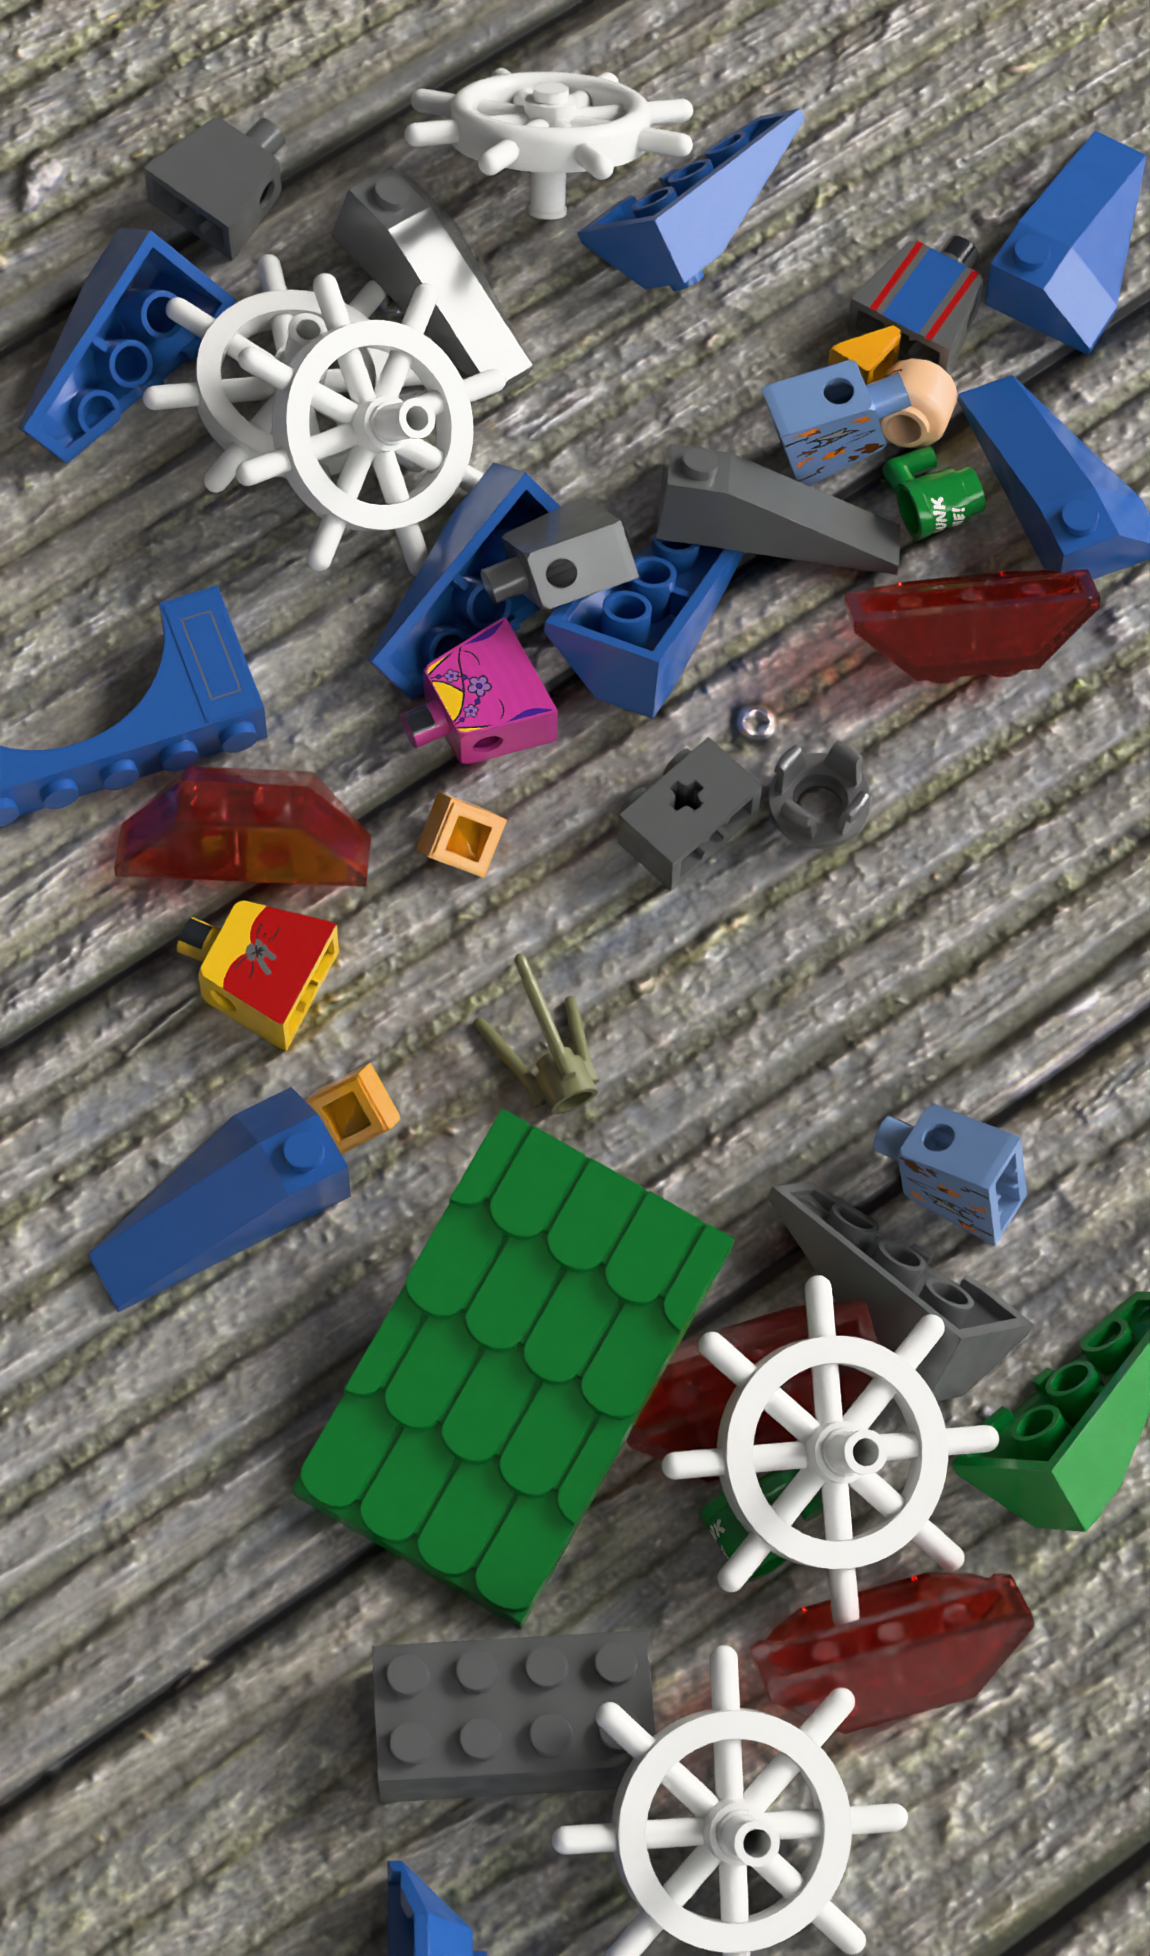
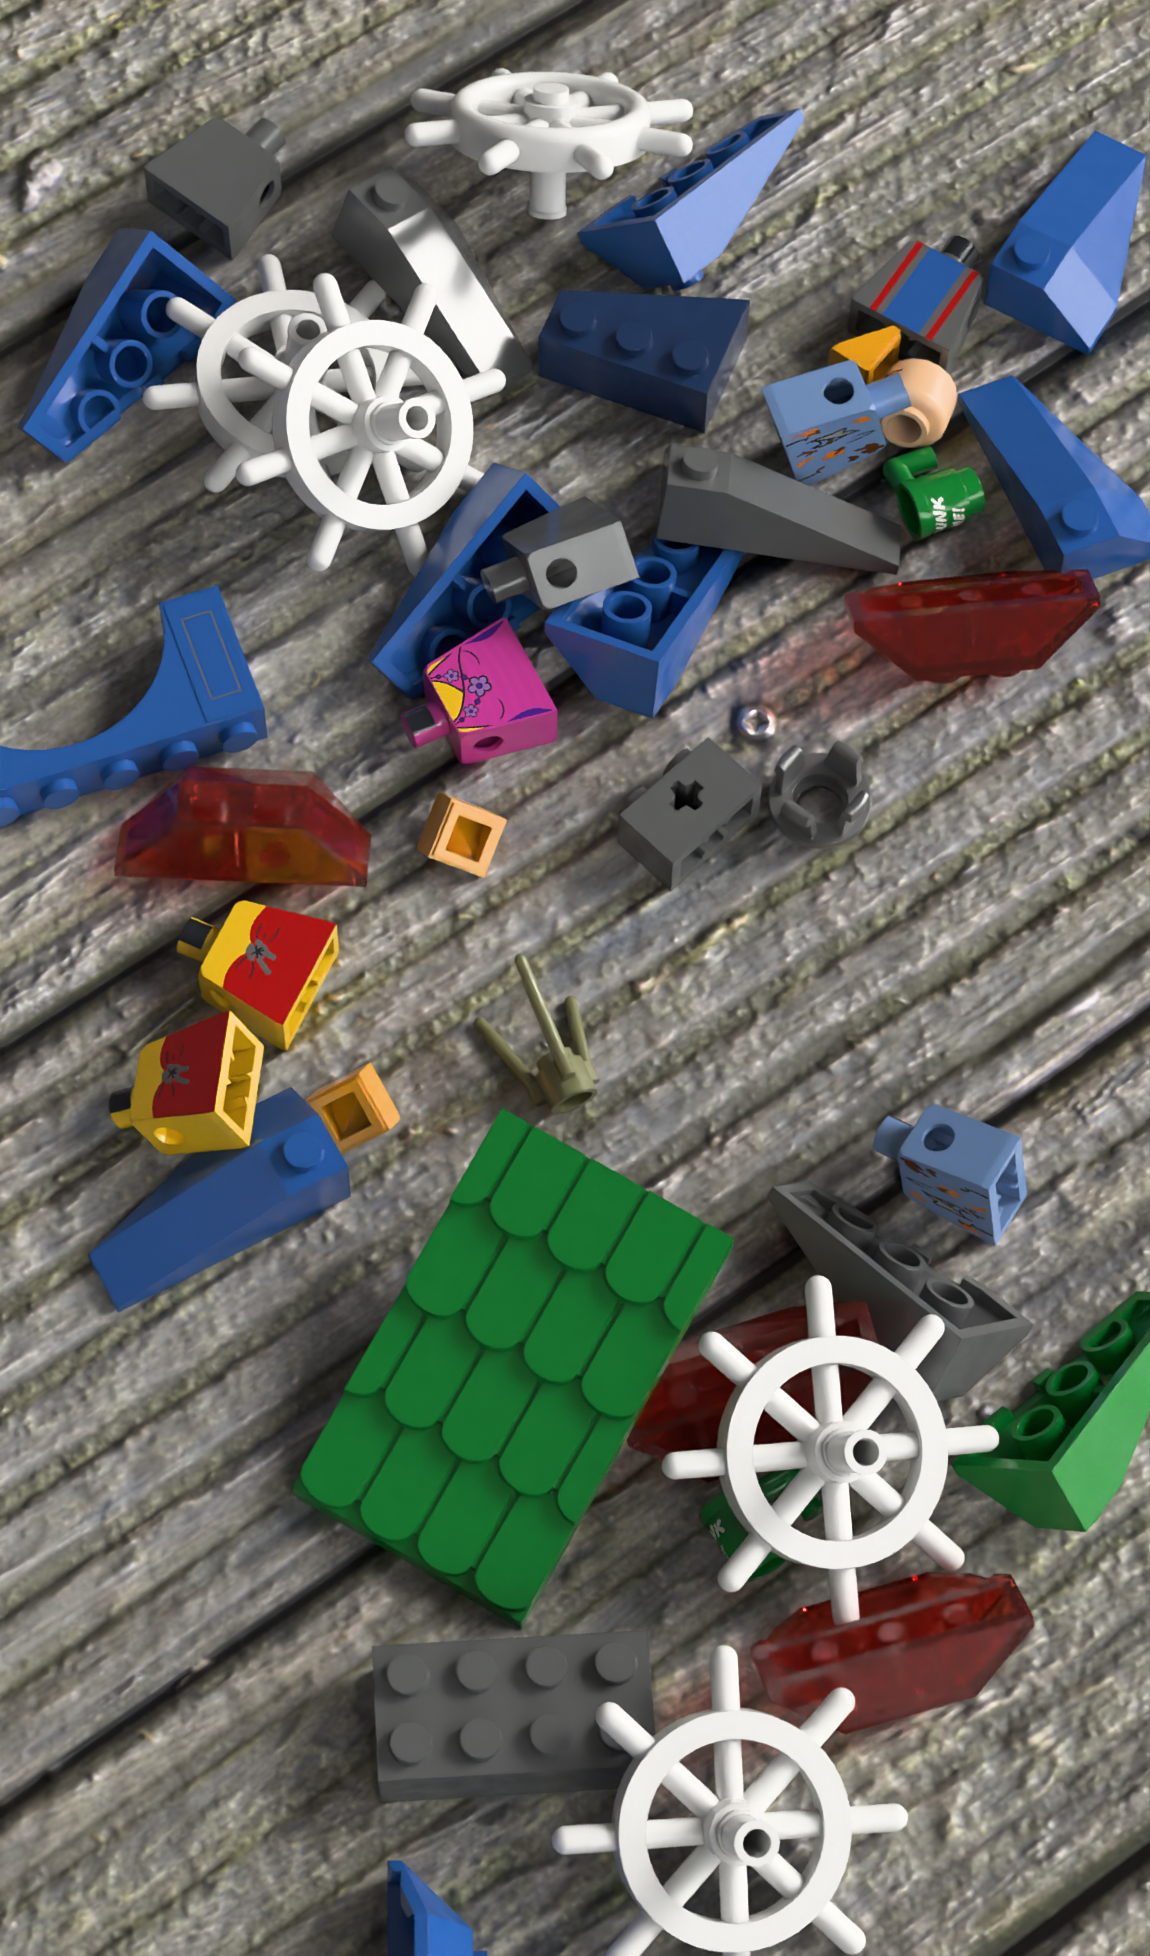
(194, 1088): none -> yellow torso
(645, 350): none -> dark blue wedge

